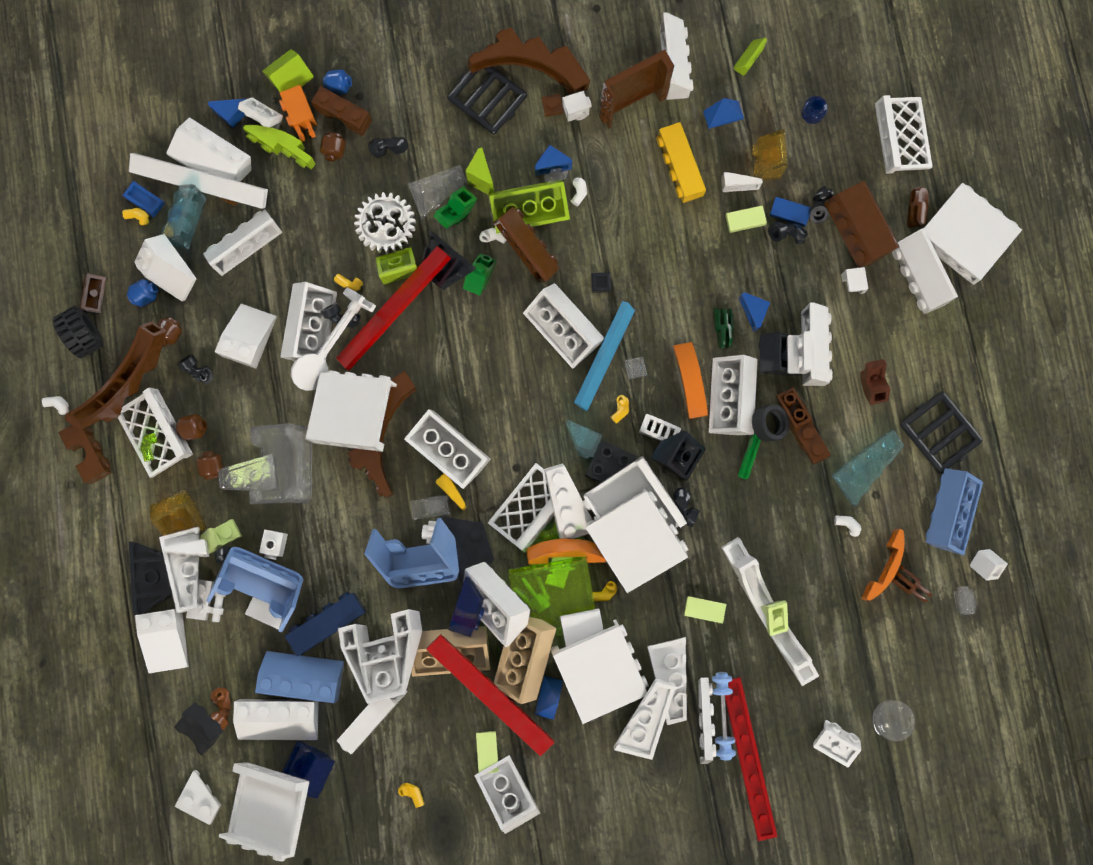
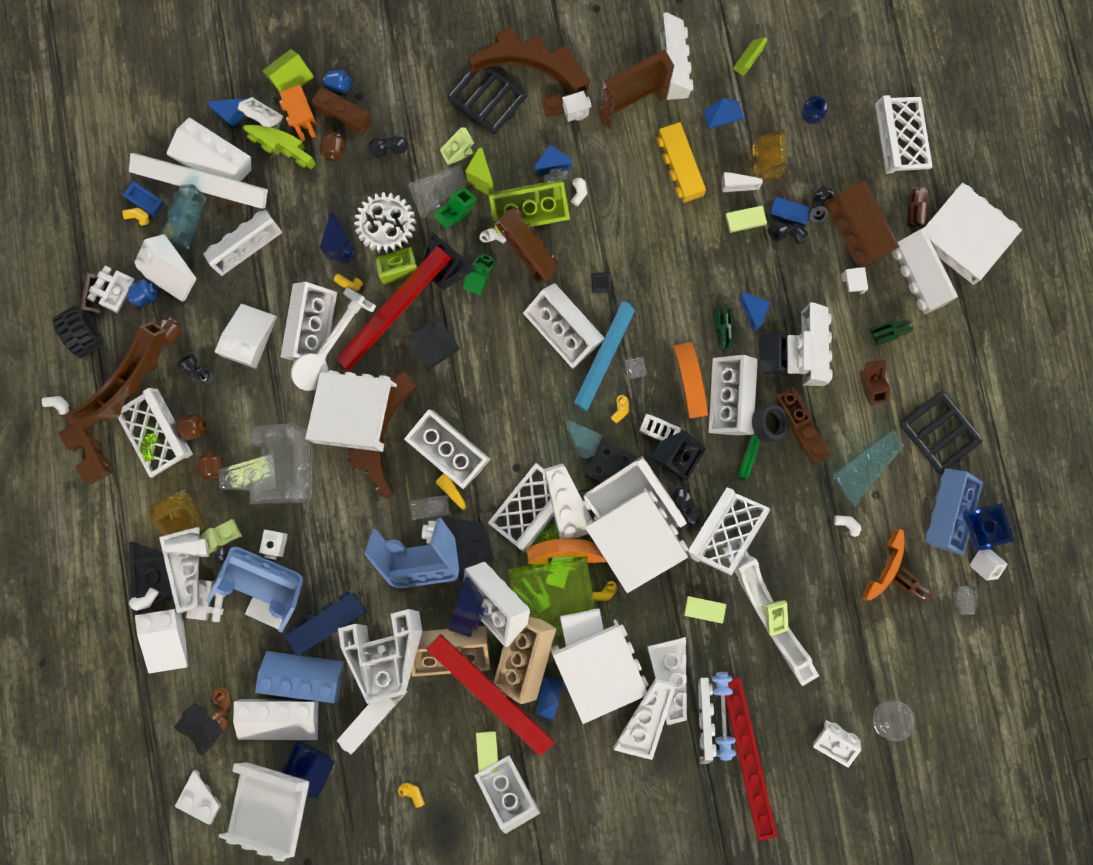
(116, 291): none -> white plate
(143, 602): none -> white arm
(332, 313): black arm -> none
(335, 242): none -> clear blue slope
(433, 343): none -> black brick
(457, 147): none -> yellowish green slope
(716, 521): none -> white fence
(891, 331): none -> dark green arm
(988, 526): none -> clear blue slope

